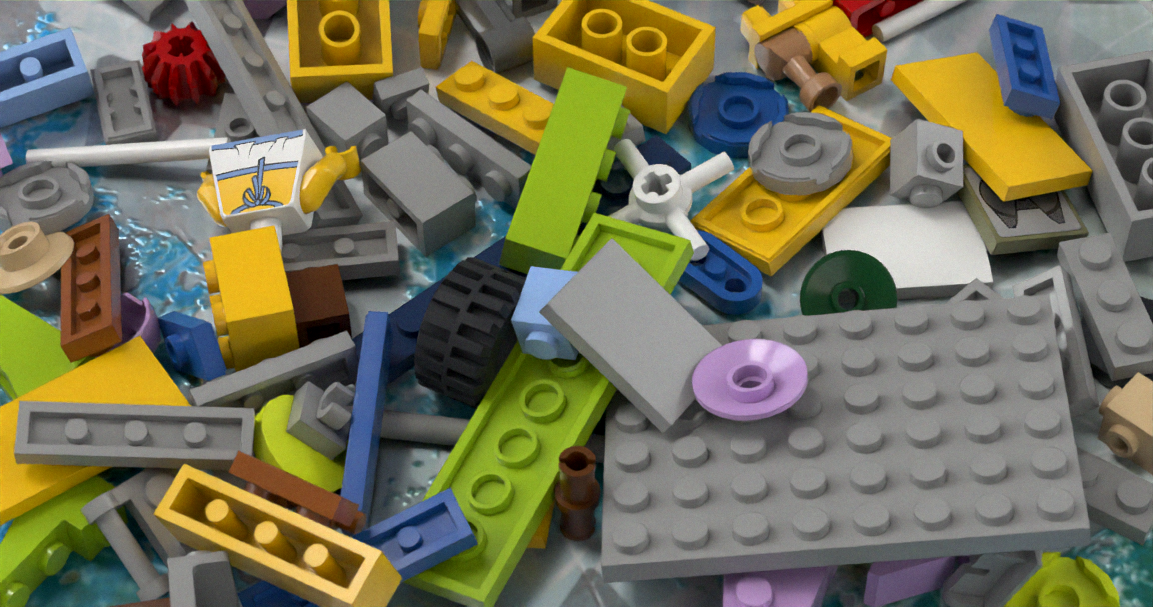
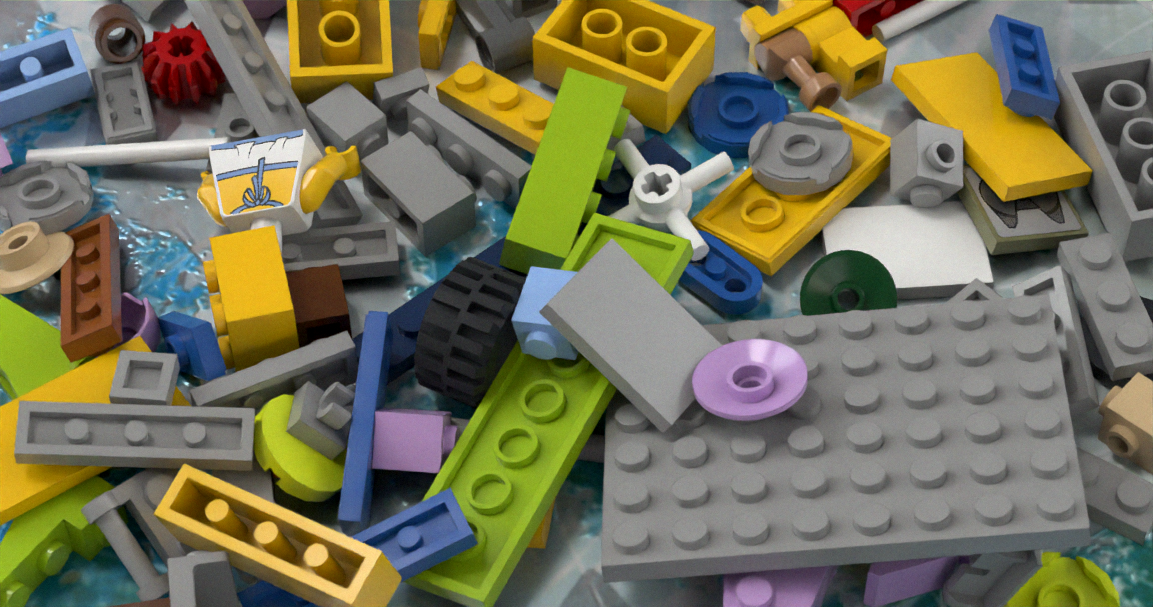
(127, 43): none -> reddish brown brick
(144, 378): none -> light grey plate
(292, 491): dark orange plate -> none
(412, 439): none -> lavender brick
(577, 493): reddish brown pin -> none

